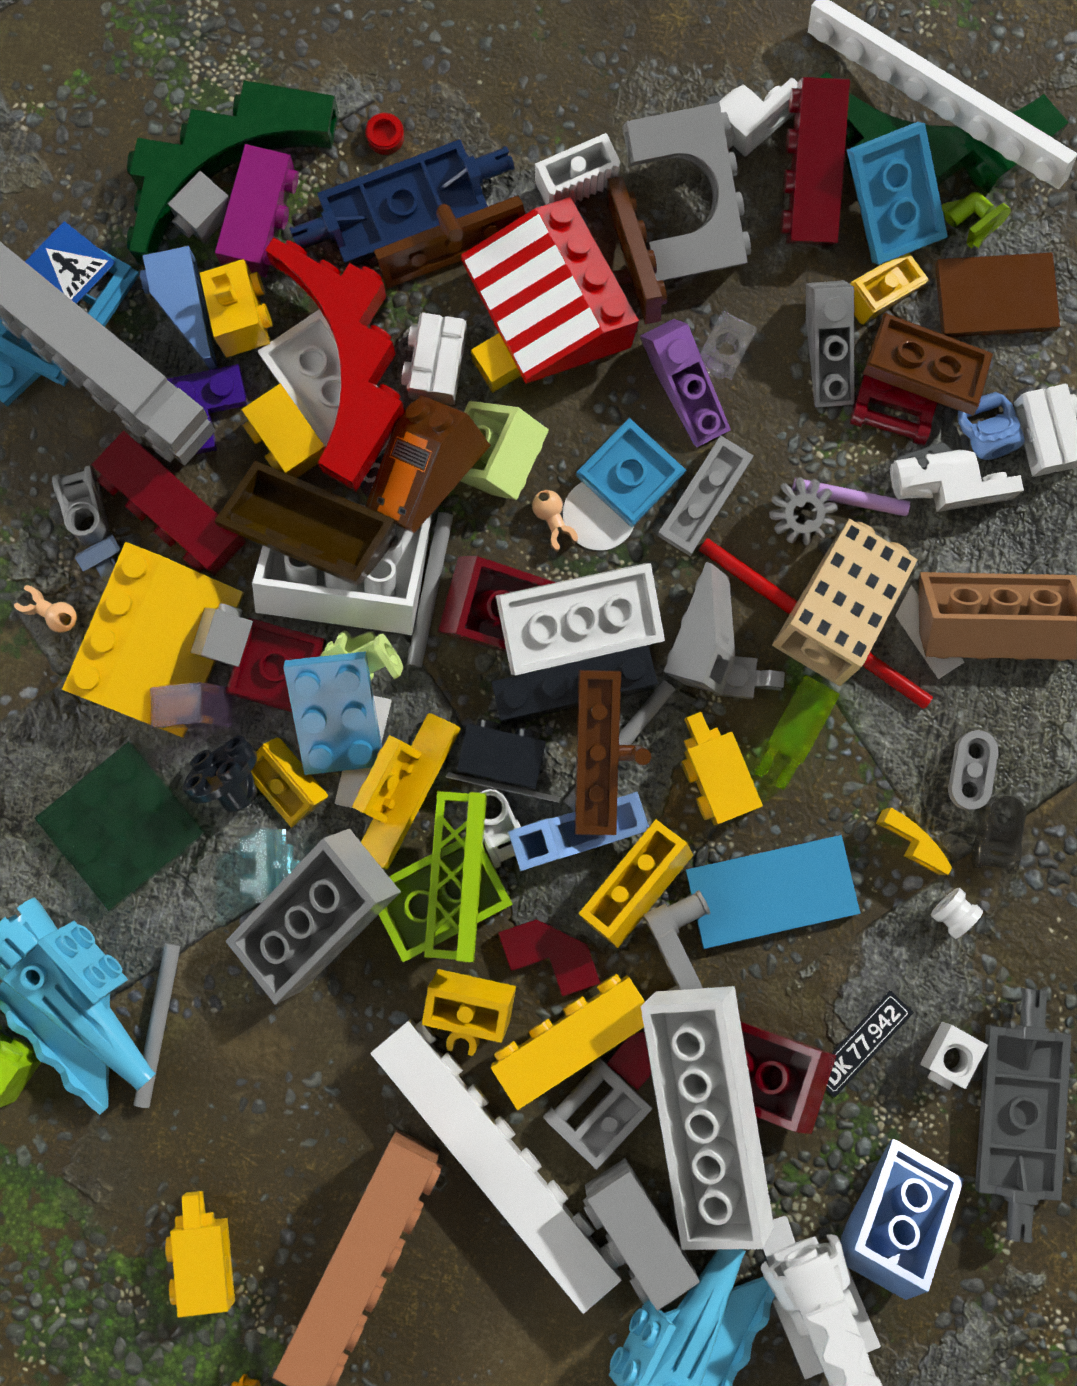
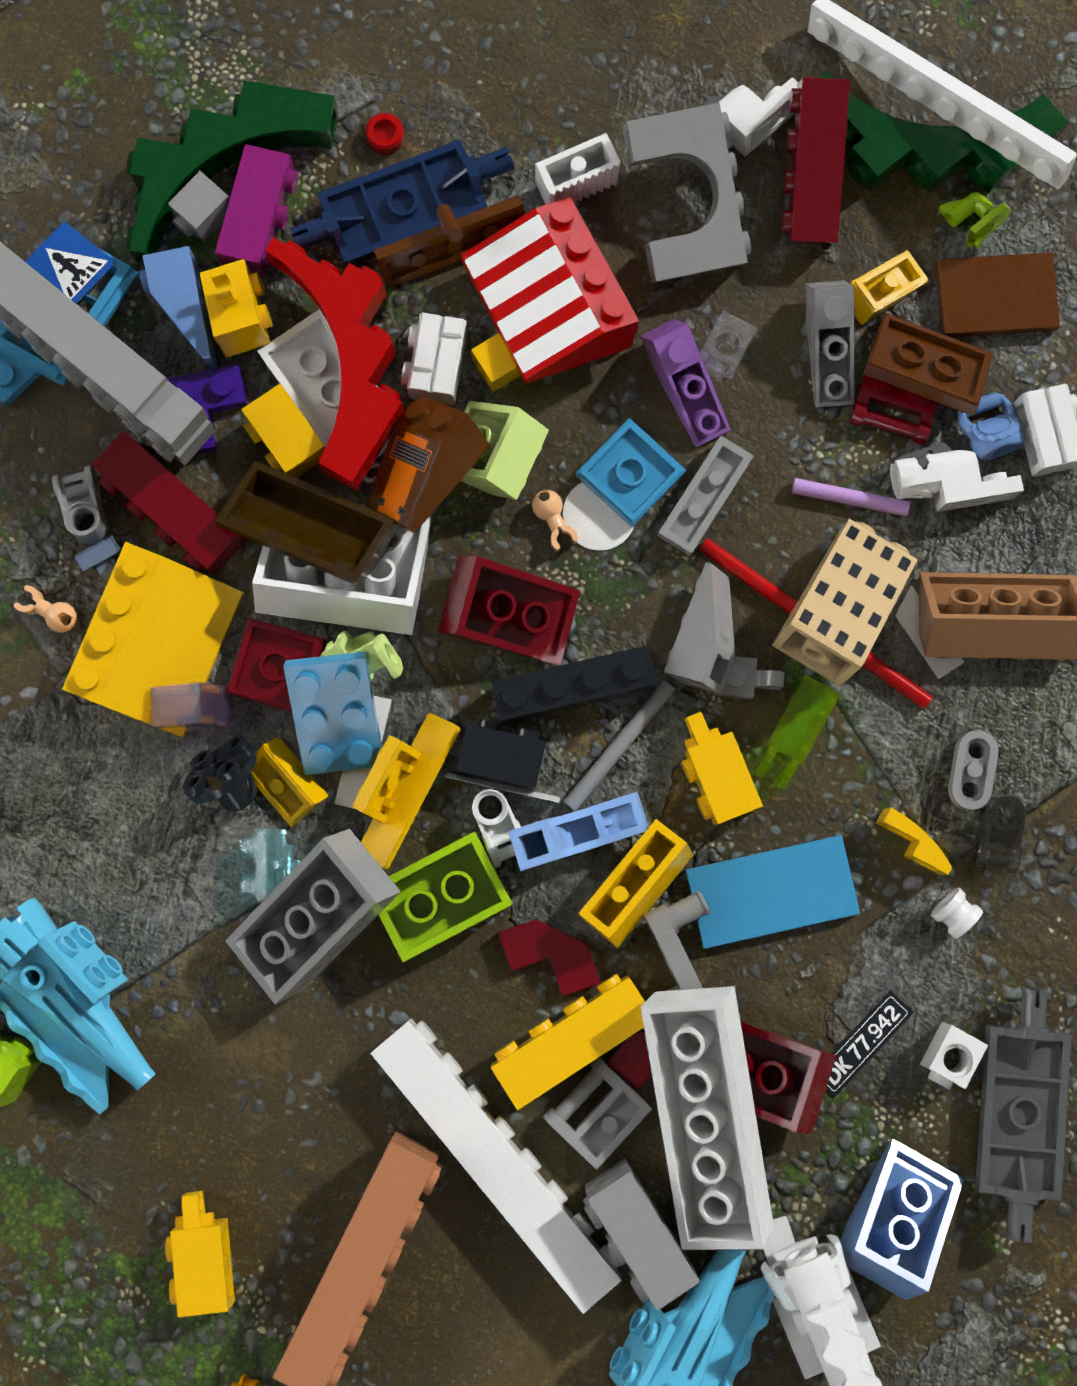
(119, 826): clear green plate -> none
(158, 1019): light grey bar -> none
(222, 635): light grey brick -> none
(429, 590): light grey bar -> none
(468, 1008): yellow brick -> none
(471, 876): lime fence -> none
(580, 618): white plate -> none
(599, 752): reddish brown plate -> none
(639, 261): reddish brown plate -> none
(806, 523): light grey gear -> none
(897, 192): dark azure plate -> none

